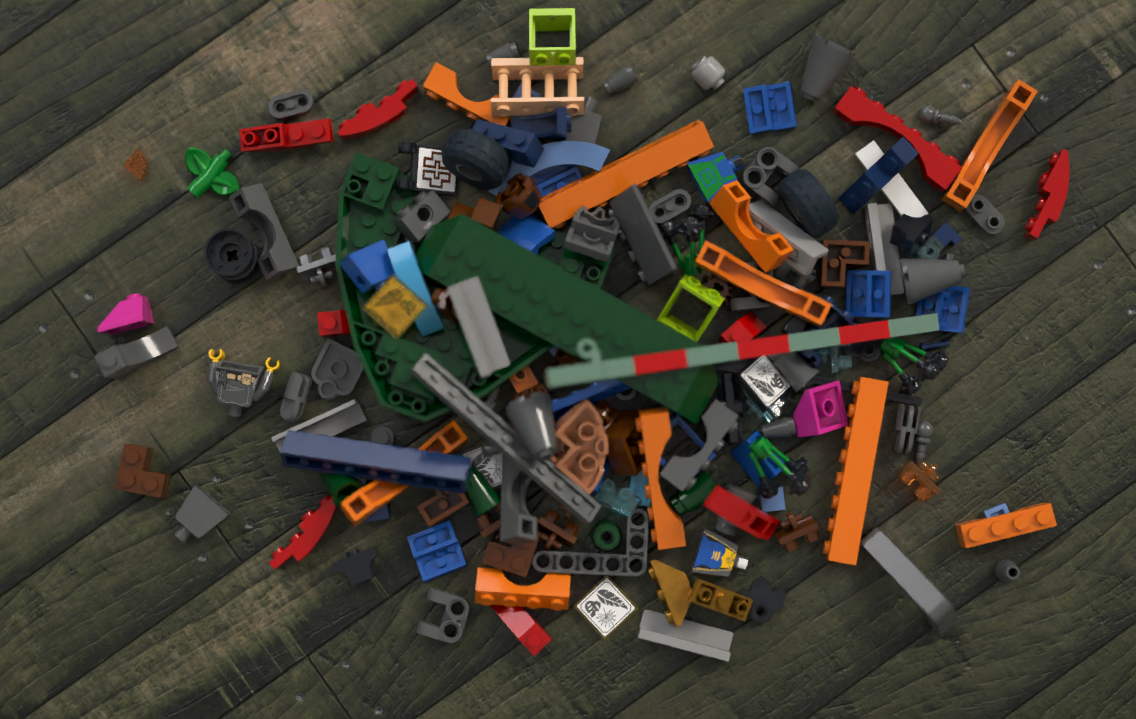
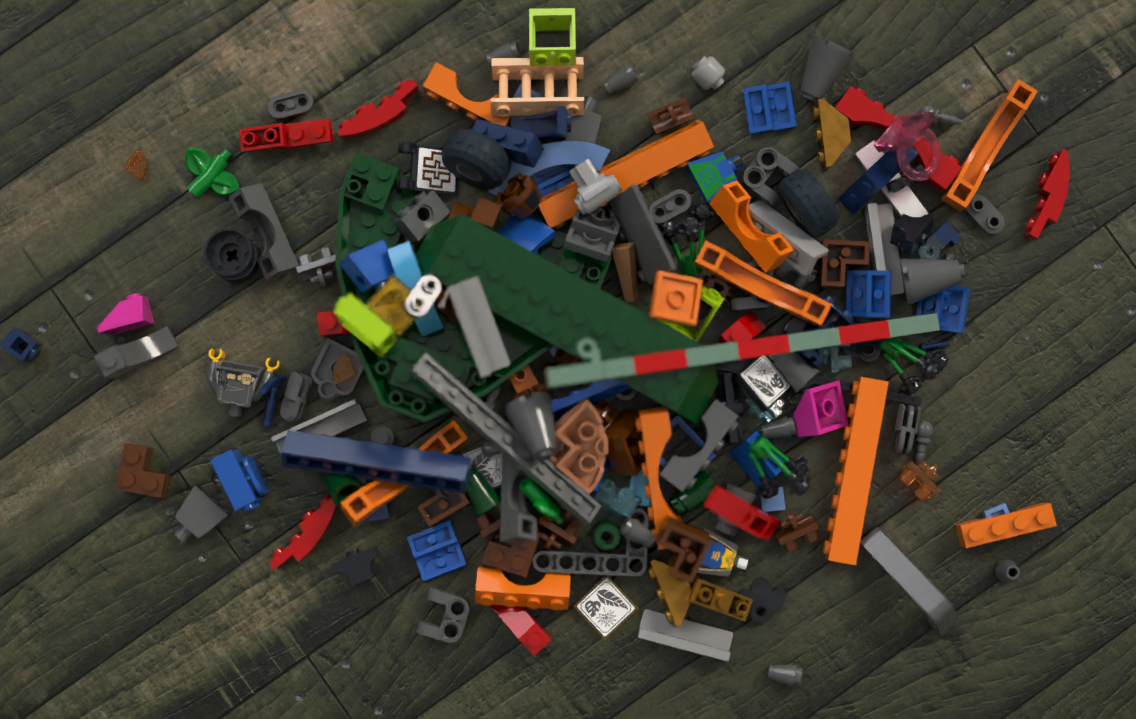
(14, 342): none -> dark blue brick
(241, 479): none -> blue brick
(272, 386): none -> dark blue piece
(343, 370): none -> clear orange tile
(365, 324): none -> lime window
(423, 295): none -> plate
(541, 500): none -> green plant
(593, 187): none -> light grey piece
(626, 267): none -> medium nougat piece
(636, 532): none -> dark grey cone
(670, 116): none -> reddish brown hips
(676, 298): none -> orange plate
(688, 544): none -> reddish brown brick
(786, 674): none -> dark grey cone
(832, 132): none -> pearl gold slope
(899, 183): none -> black piece
(904, 134): none -> clear pink tile

